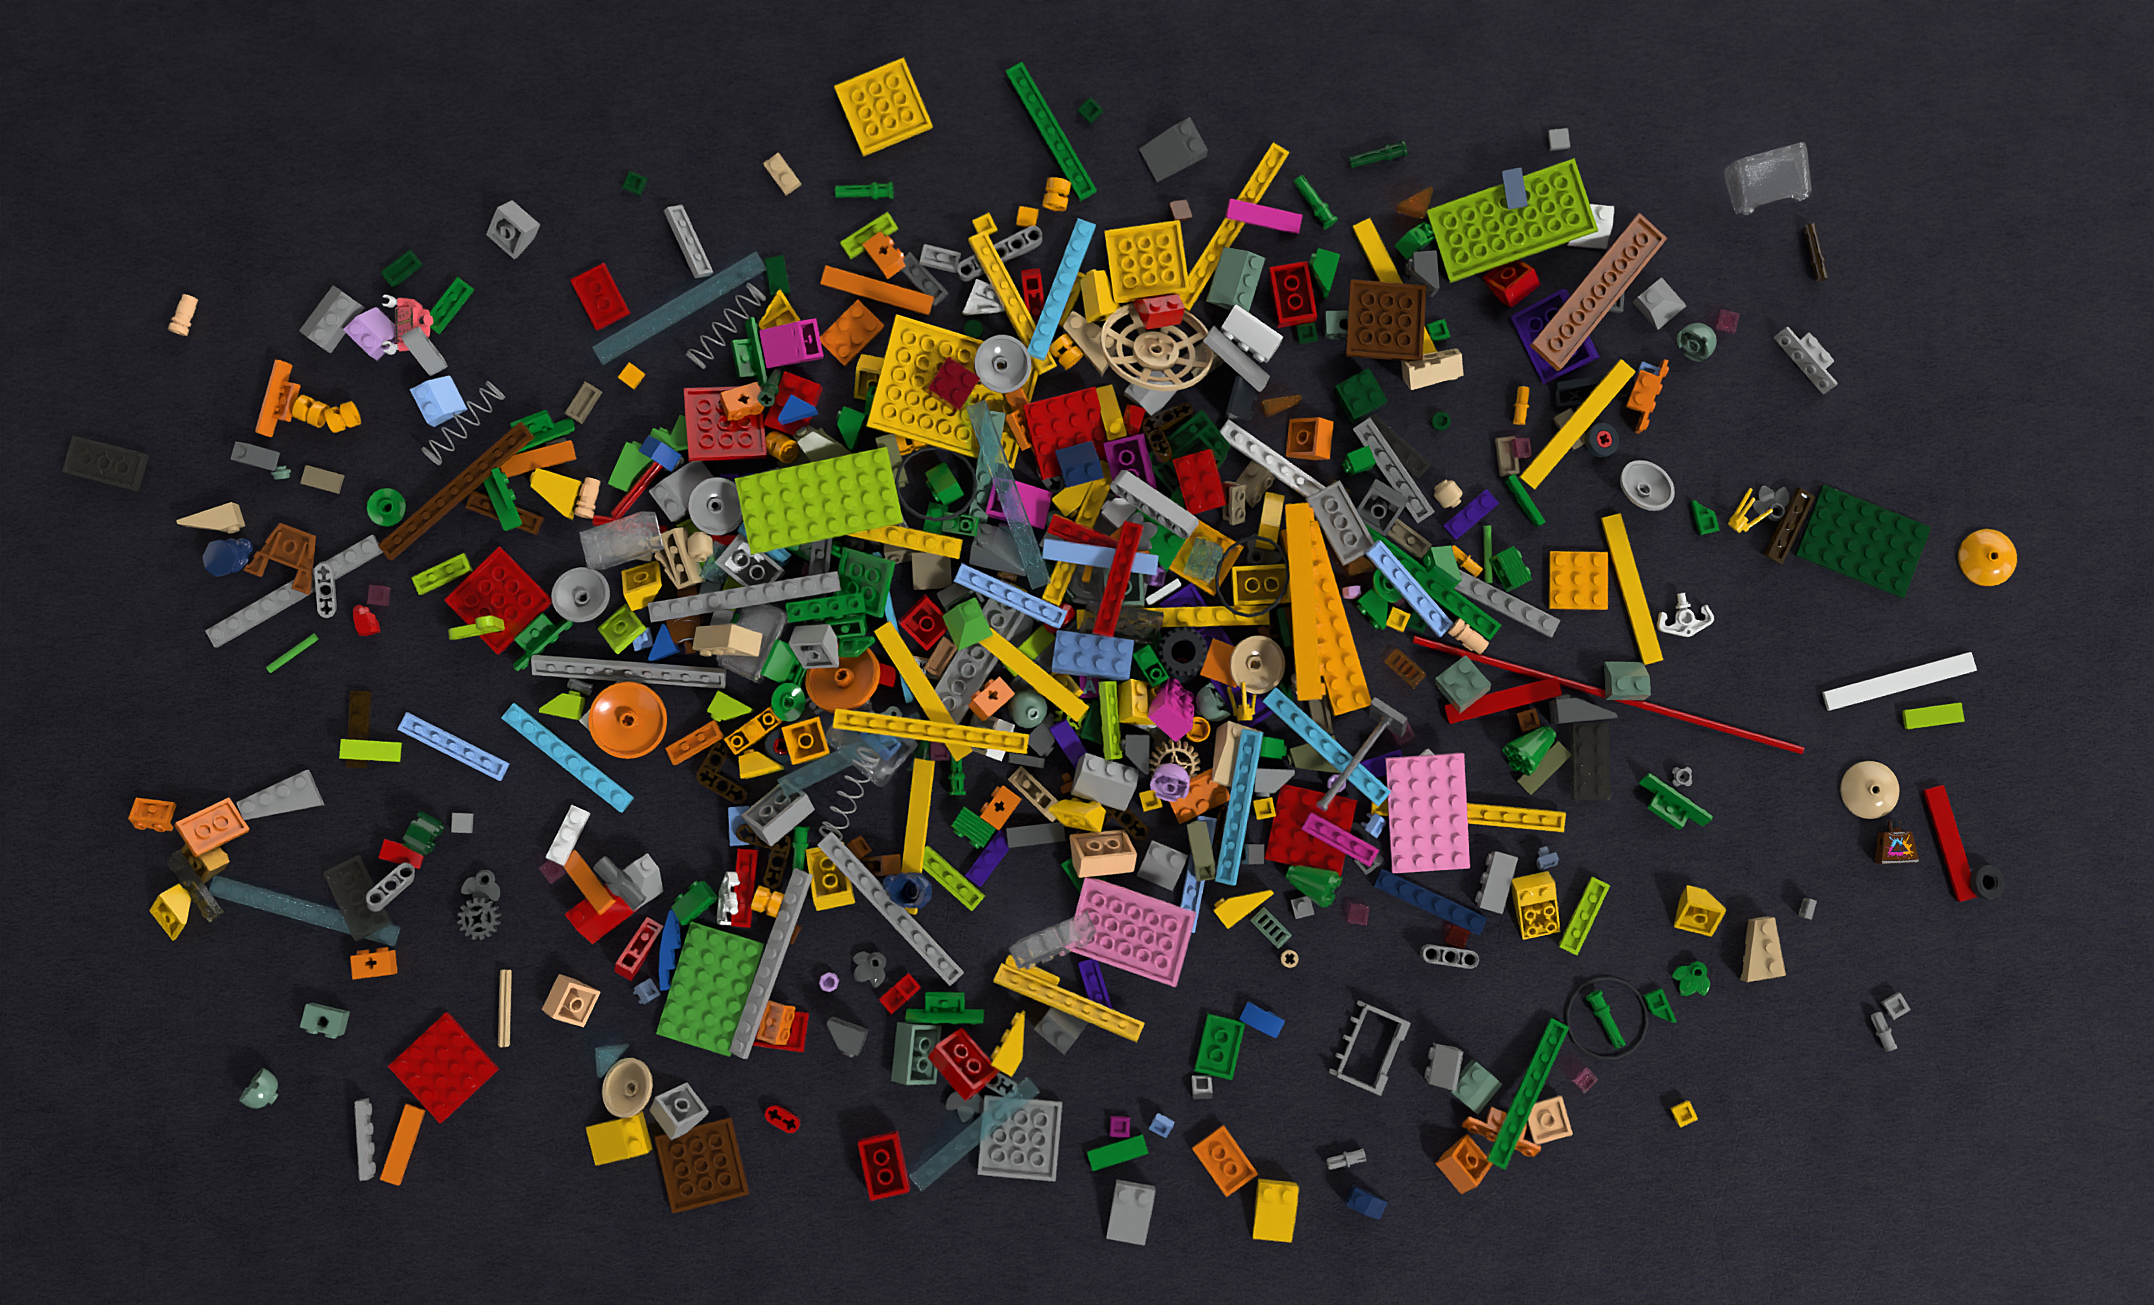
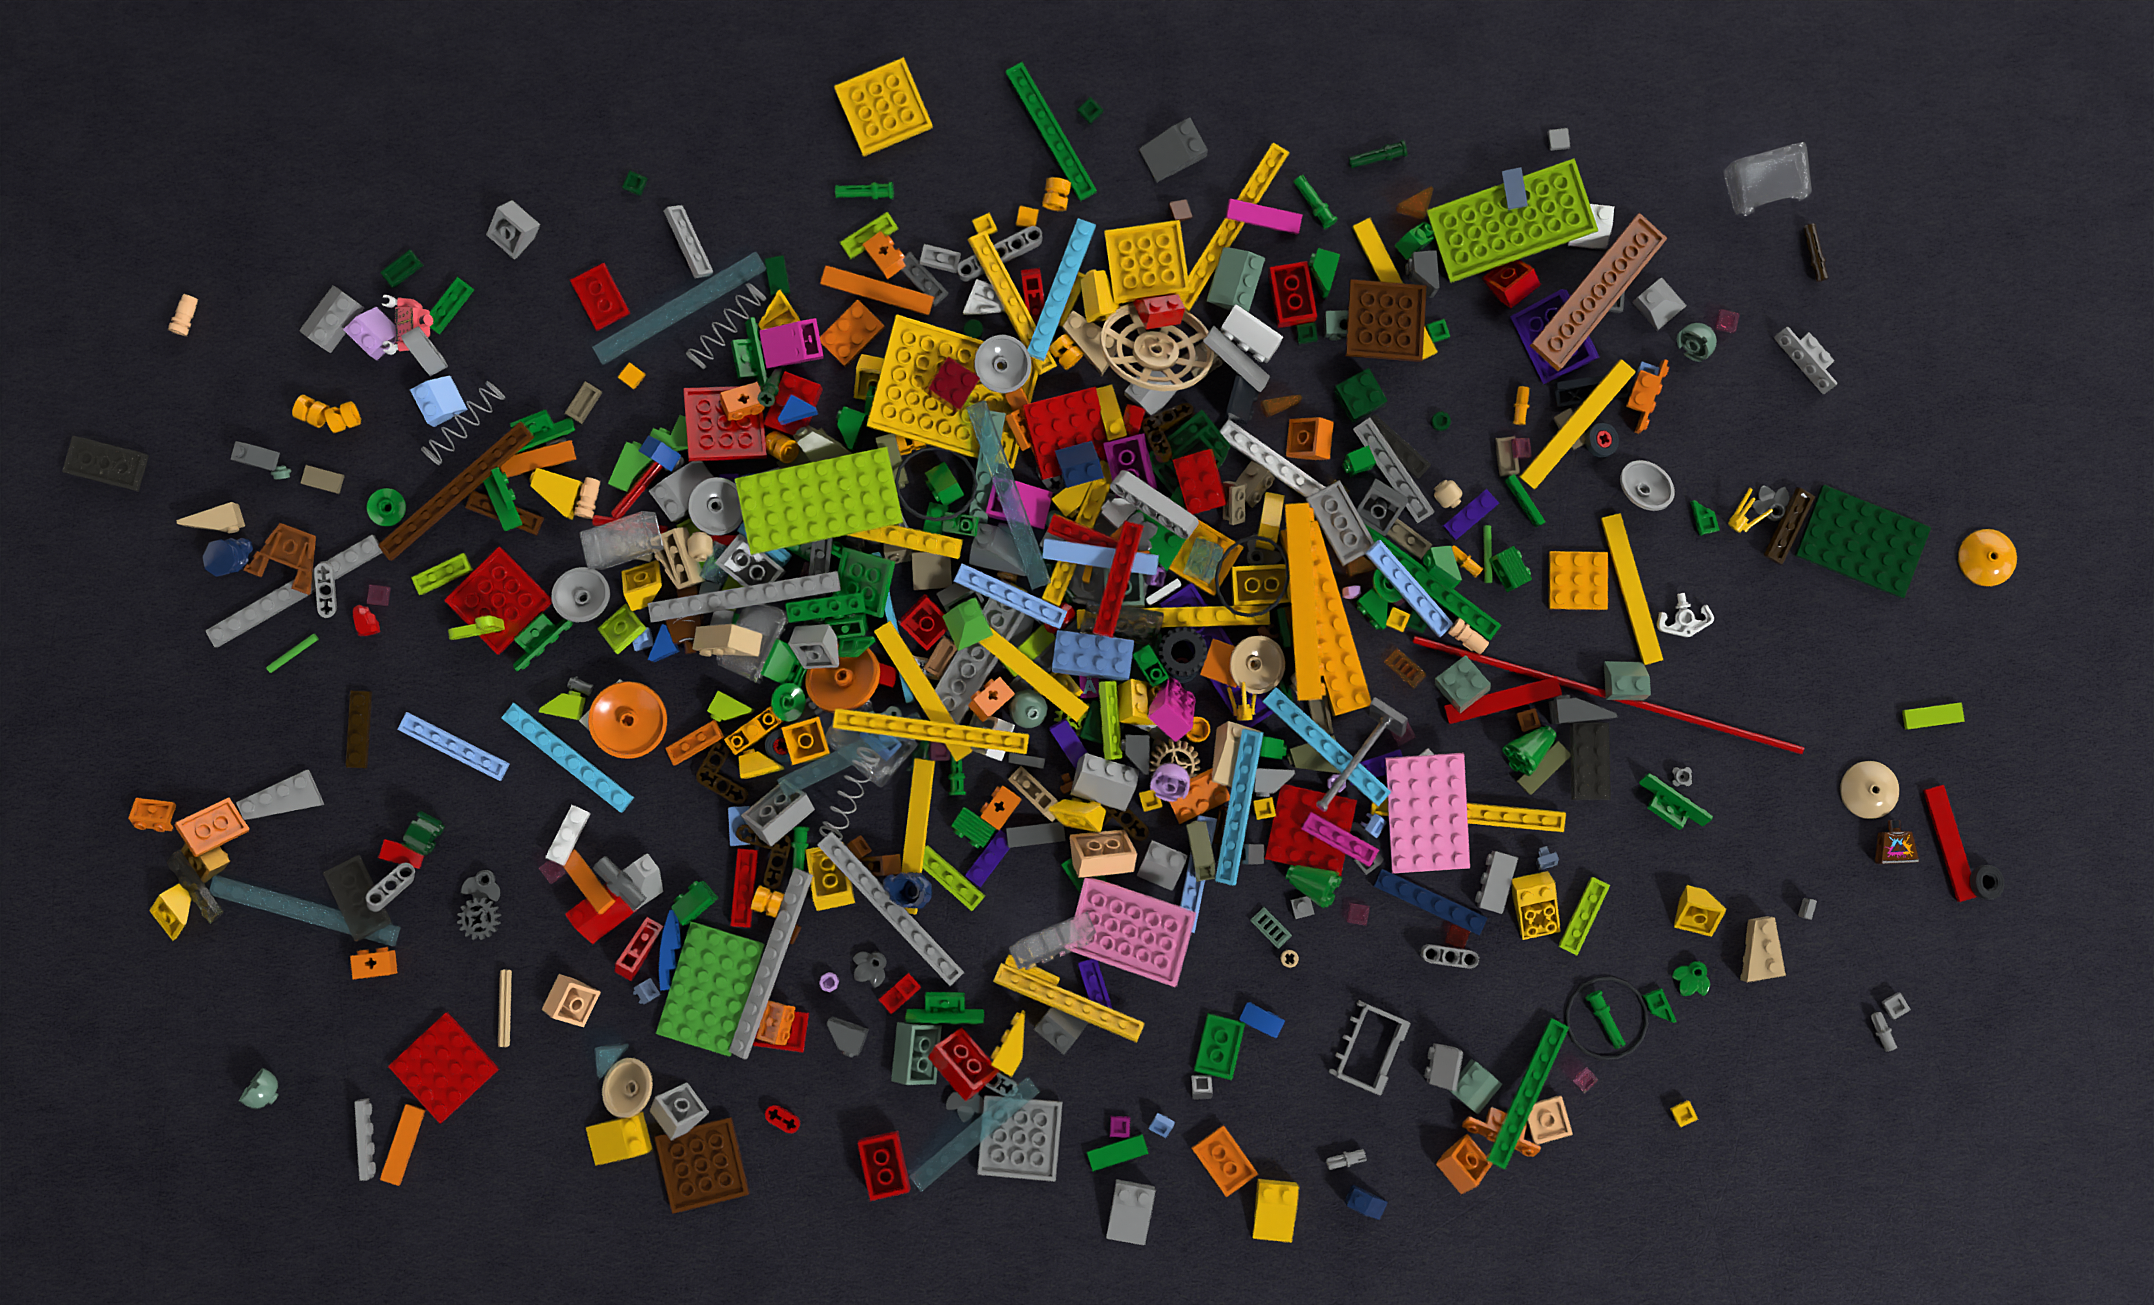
(278, 399): orange bracket -> none
(336, 1019): sand green brick -> none
(370, 750): lime tile -> none
(462, 823): light grey tile -> none
(628, 671): light grey plate -> none
(727, 899): white piece -> none
(782, 174): tan plate -> none
(1042, 738): dark grey slope -> none
(1210, 704): sand green cylinder -> none
(1237, 907): yellow slope -> none
(1433, 368): tan wedge -> none
(1507, 604): light grey plate -> none
(1899, 681): white tile -> none

